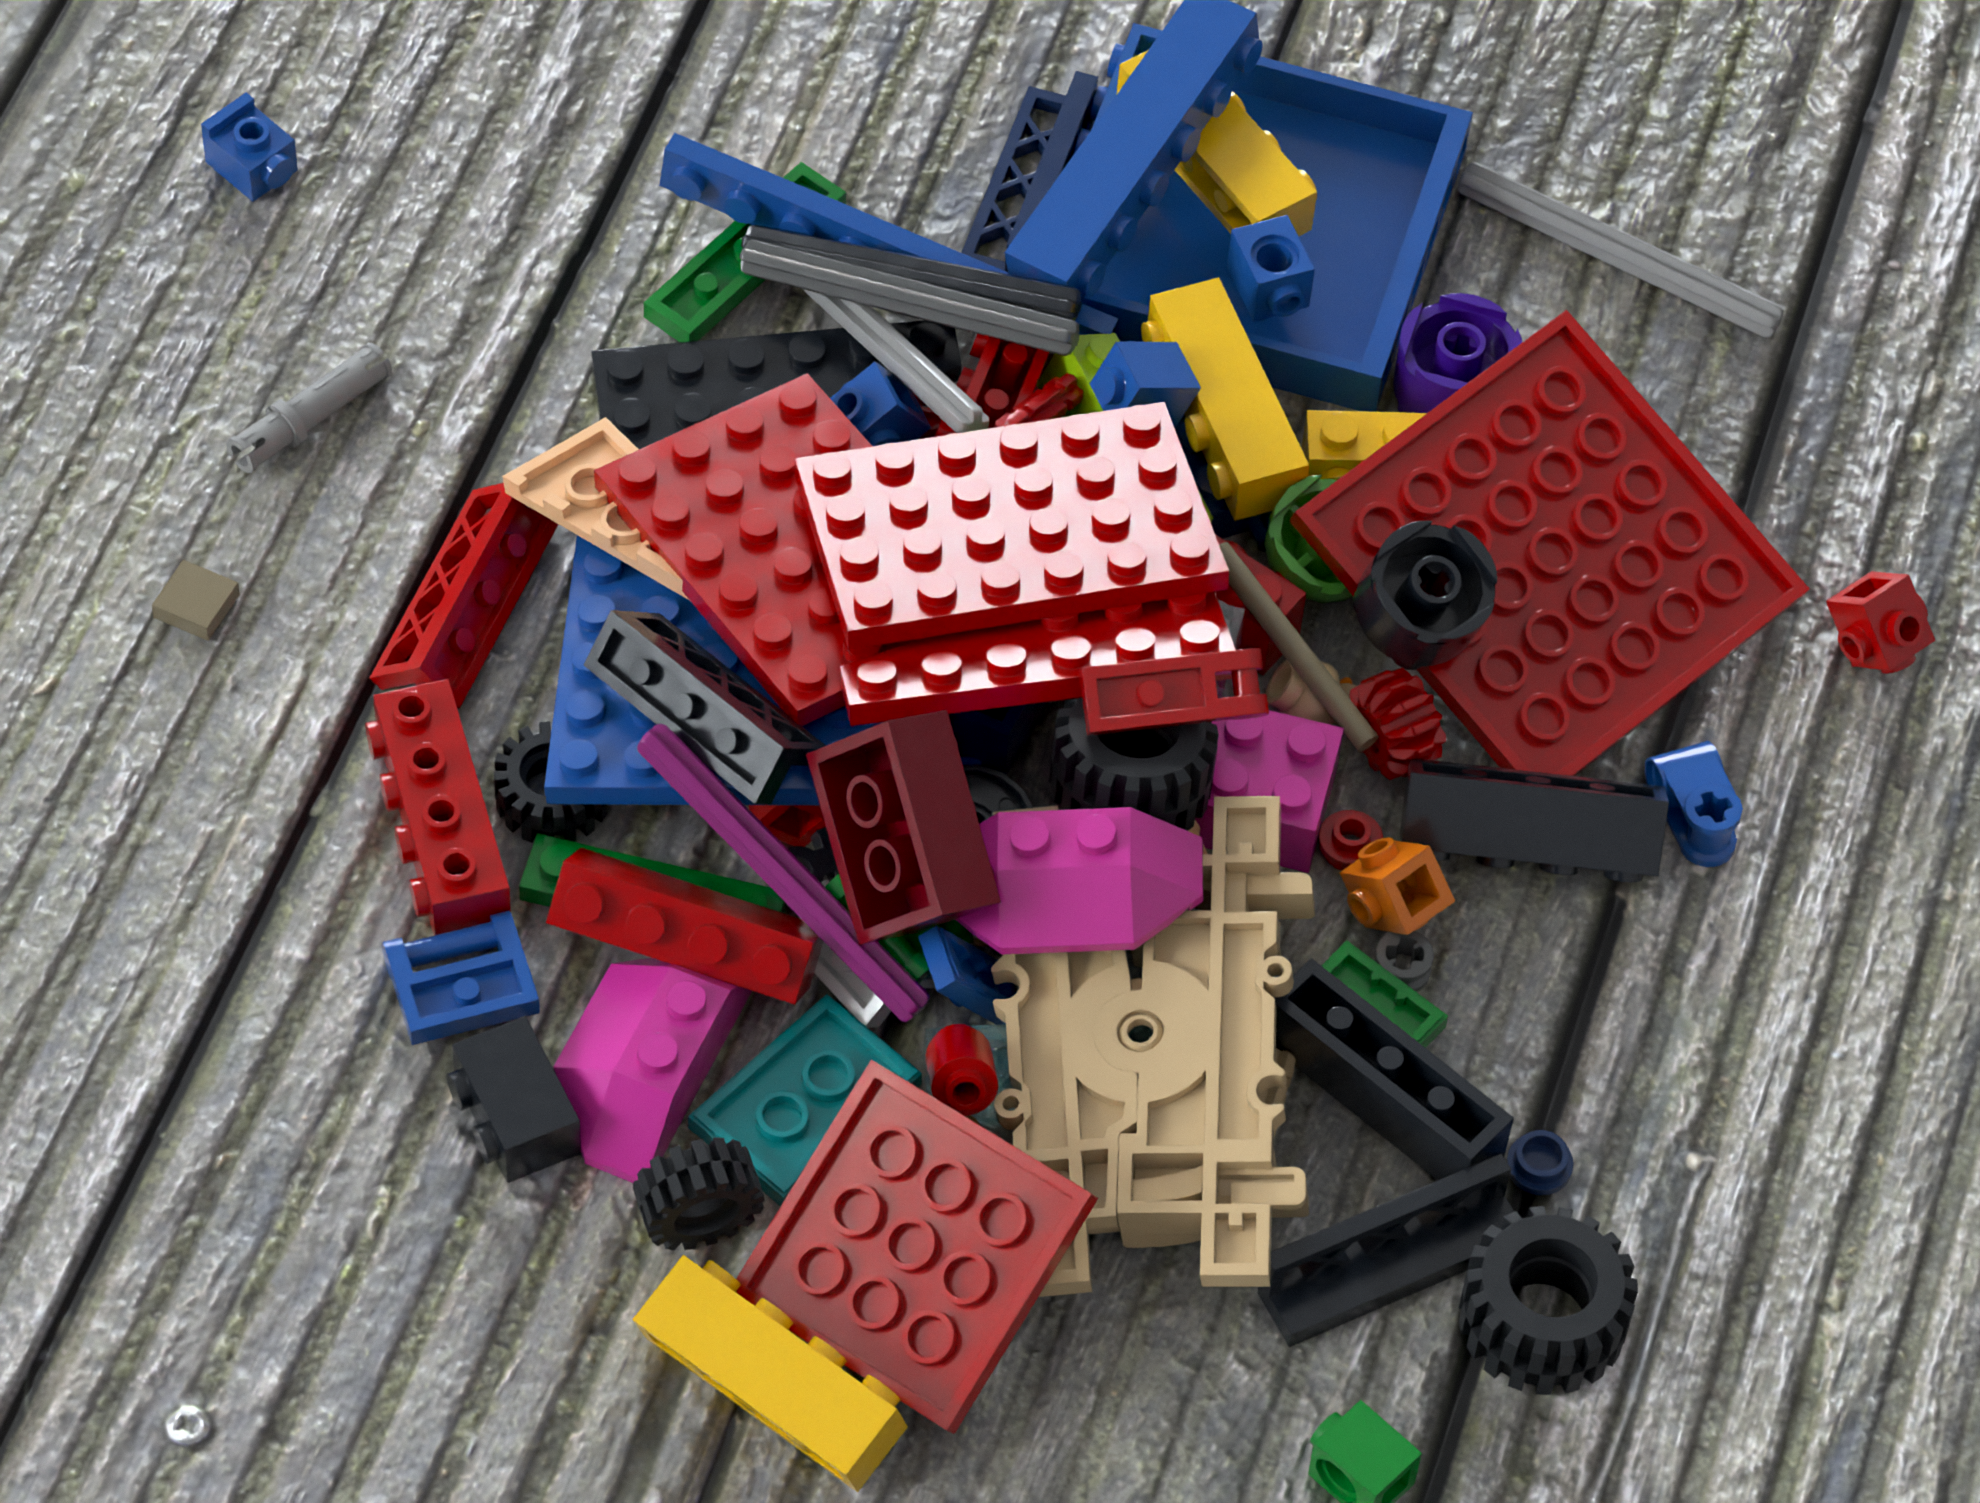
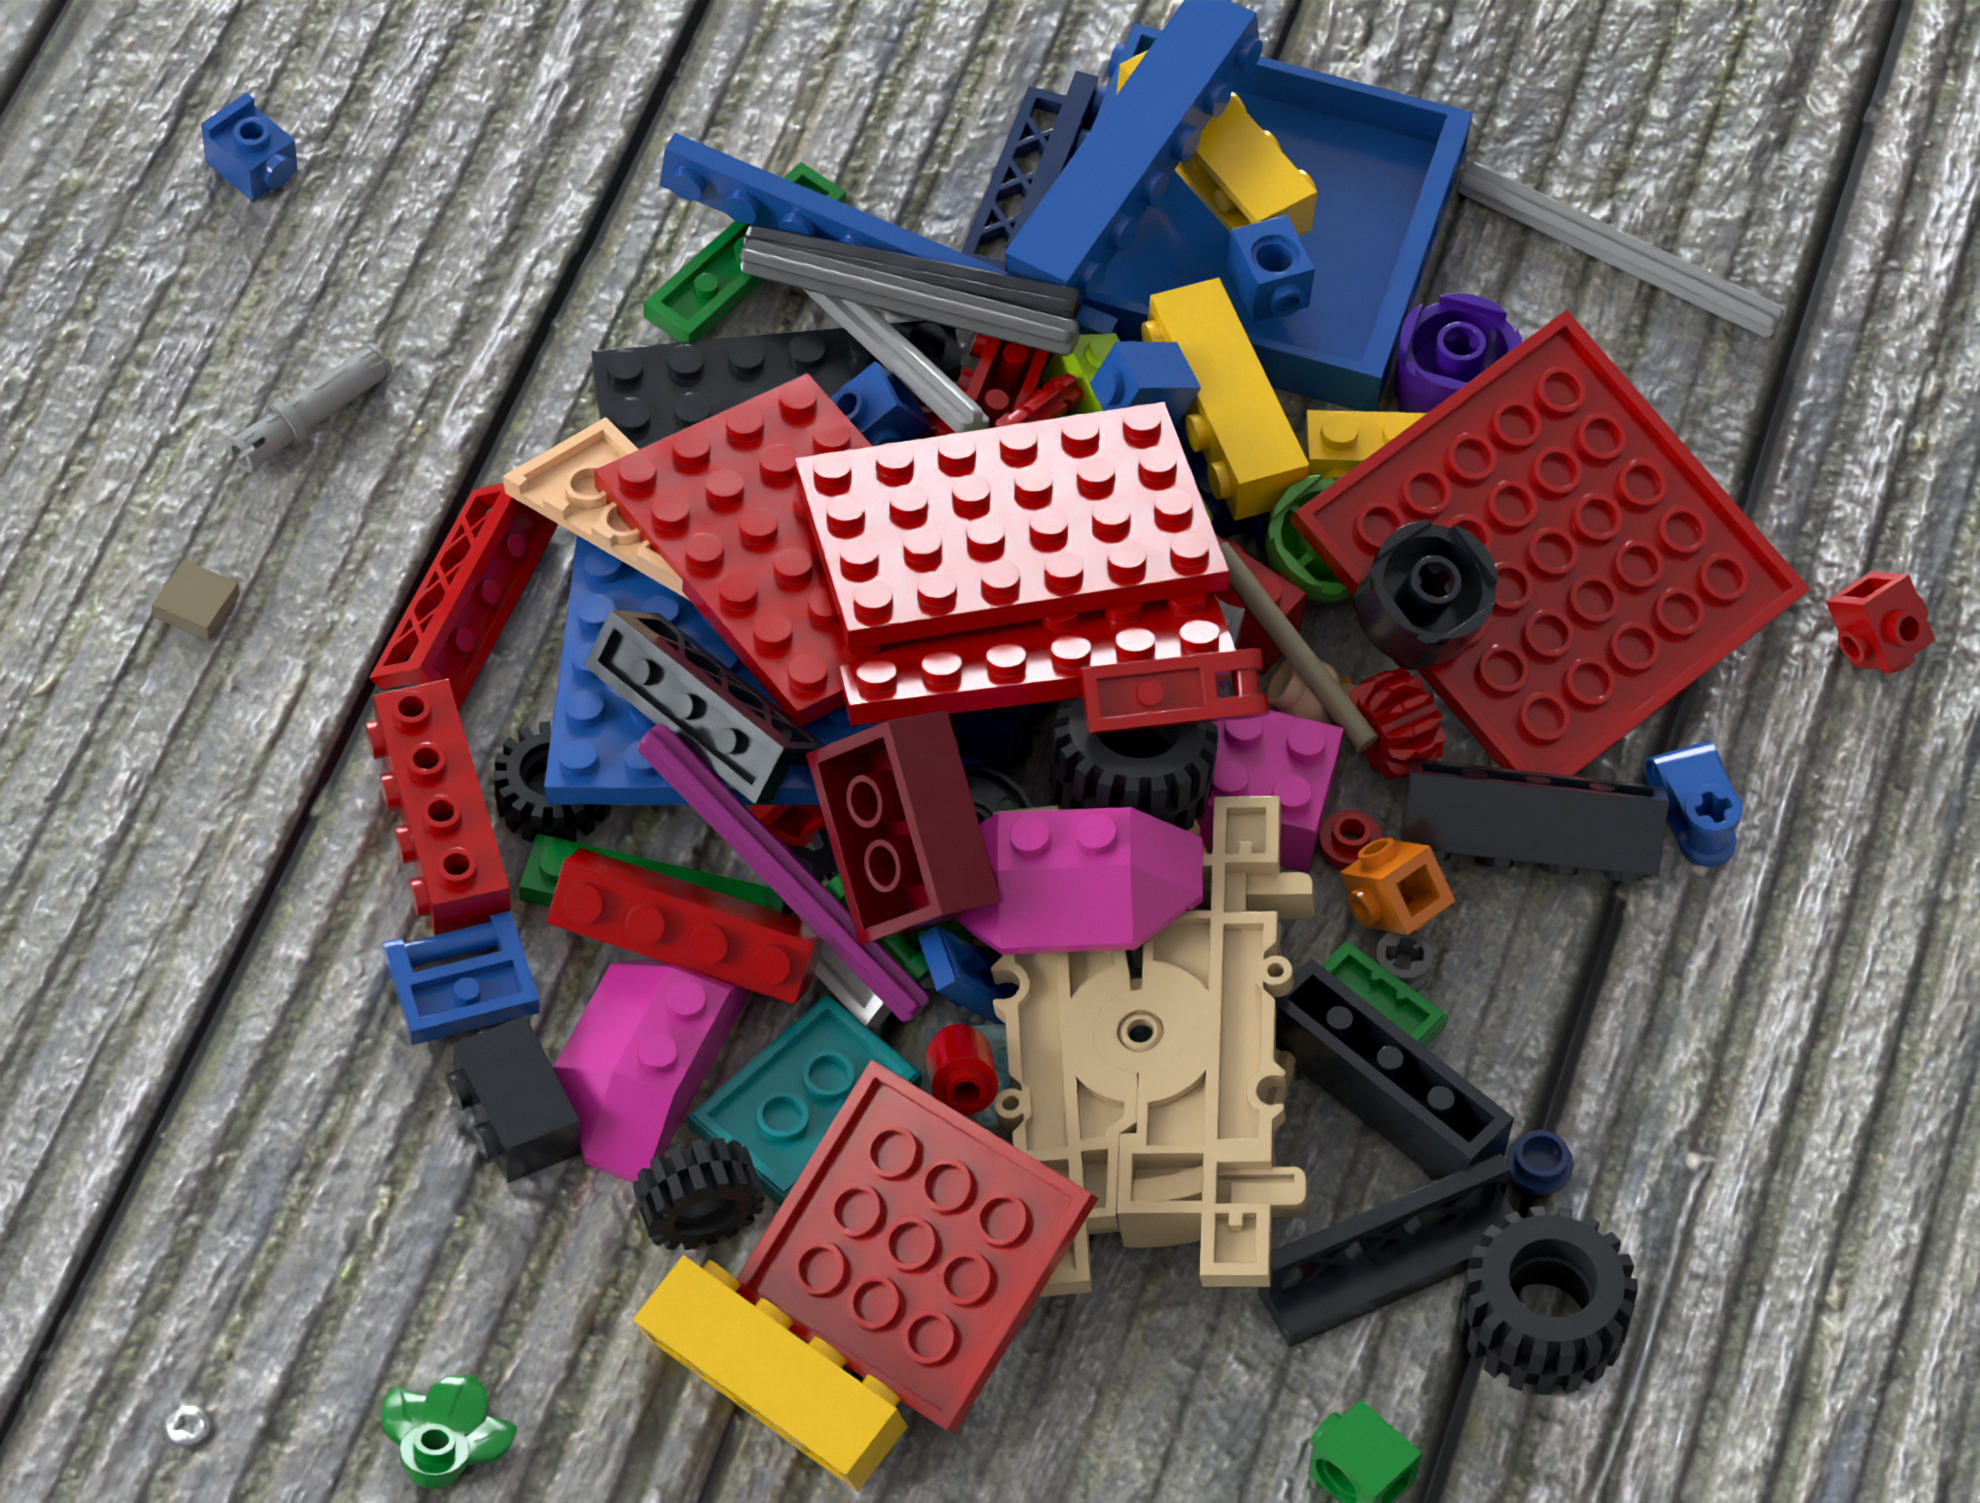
(444, 1430): none -> green plate

